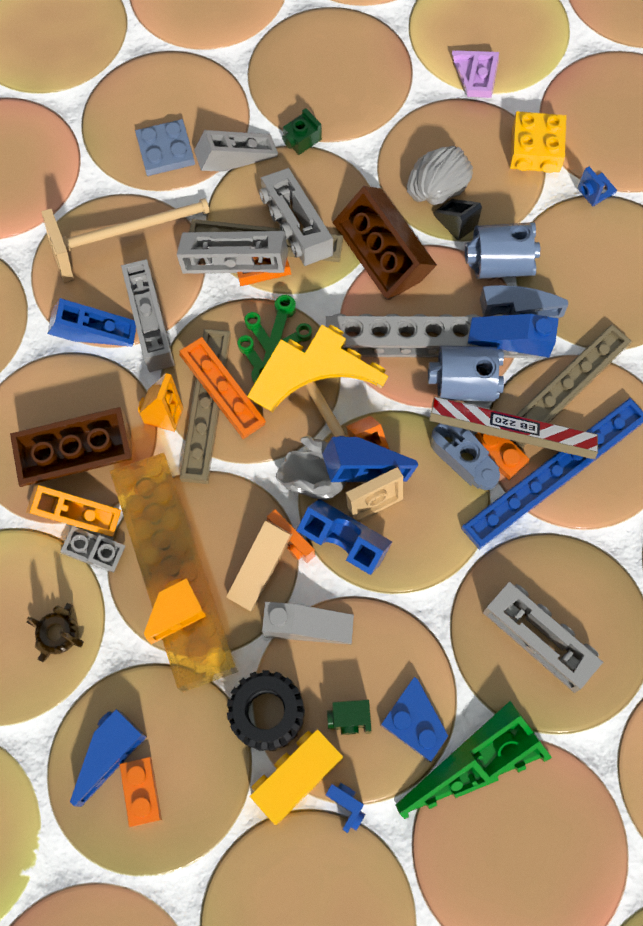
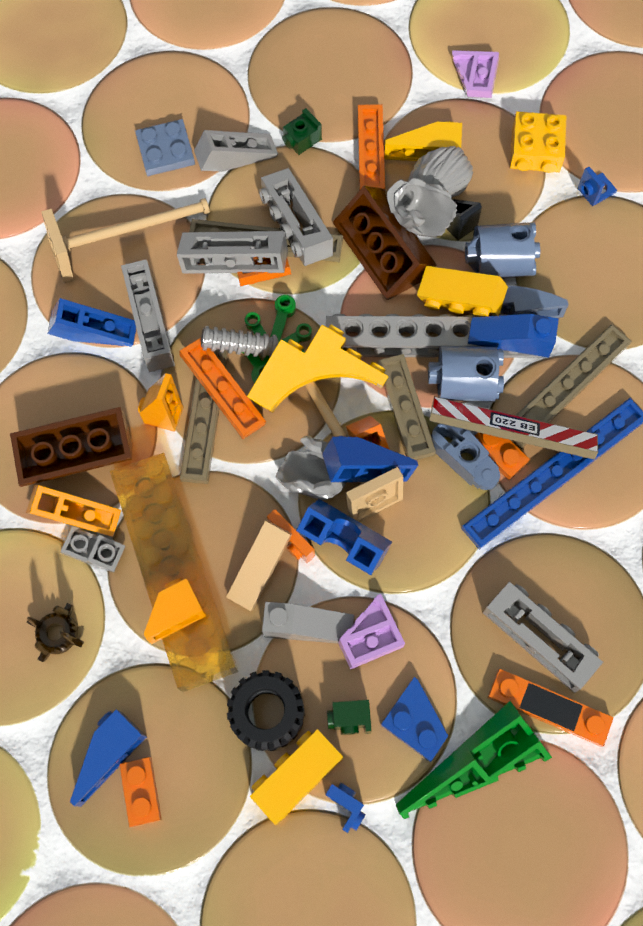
(238, 342): none -> light grey piece
(371, 146): none -> orange plate
(371, 635): none -> lavender wing
(407, 408): none -> dark tan plate
(419, 142): none -> yellow slope
(422, 207): none -> light grey hair
(462, 291): none -> yellow brick
(551, 707): none -> plate

